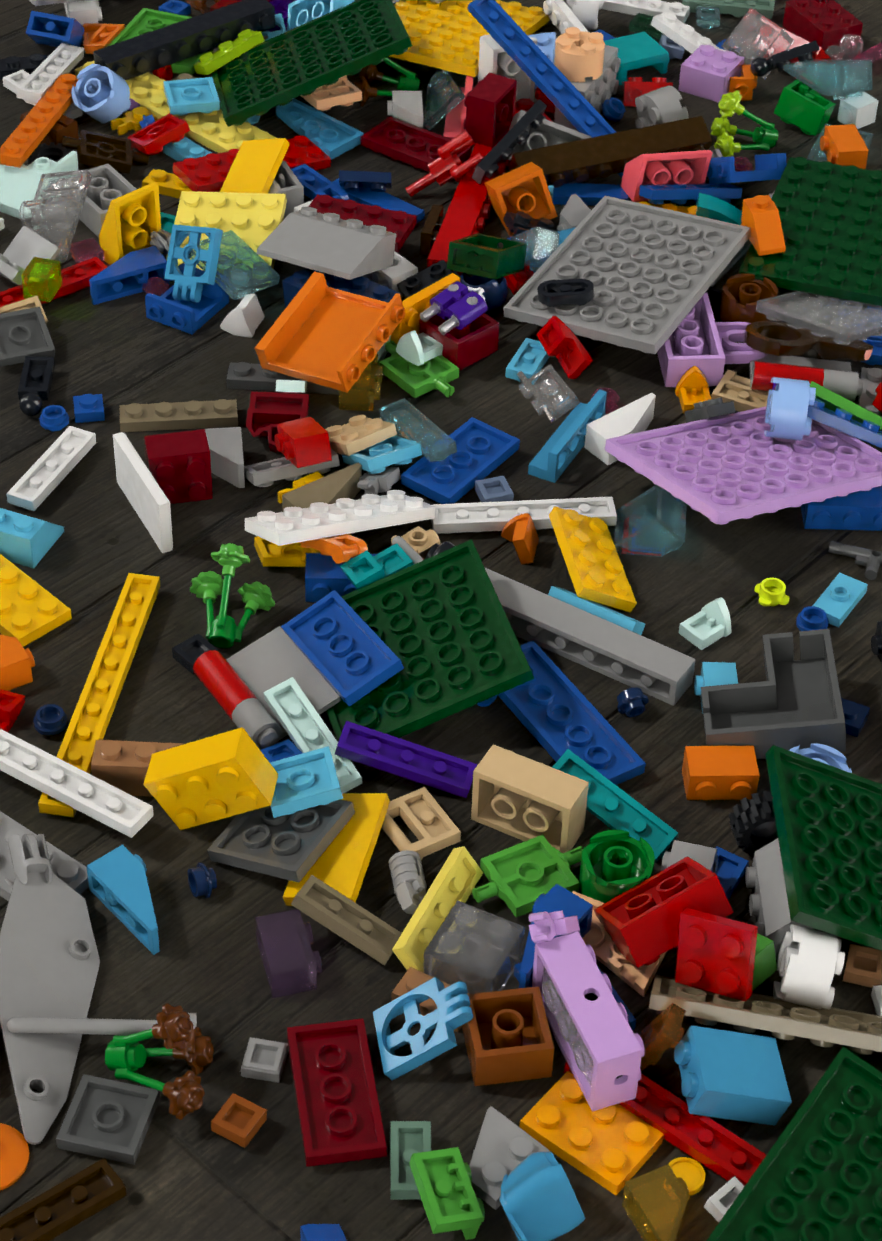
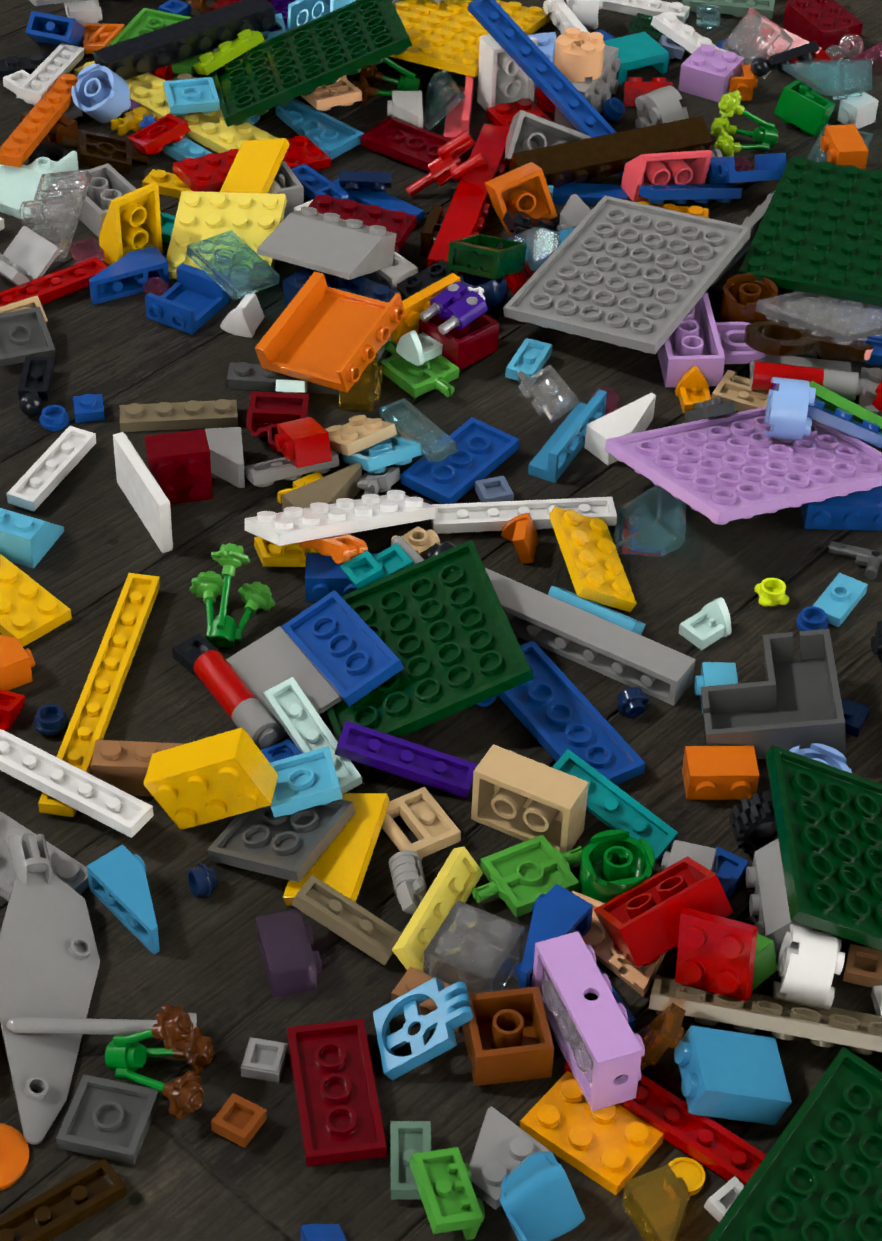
(42, 278): clear neon green brick -> none
(161, 240): light grey plate -> none
(186, 285): dark azure piece -> none
(490, 109): dark red brick -> none
(504, 148): black plate -> none
(551, 924): lavender plate -> none
(563, 344): red slope -> none
(565, 292): black plate -> none
(717, 209): teal slope -> none
(765, 224): orange slope -> none

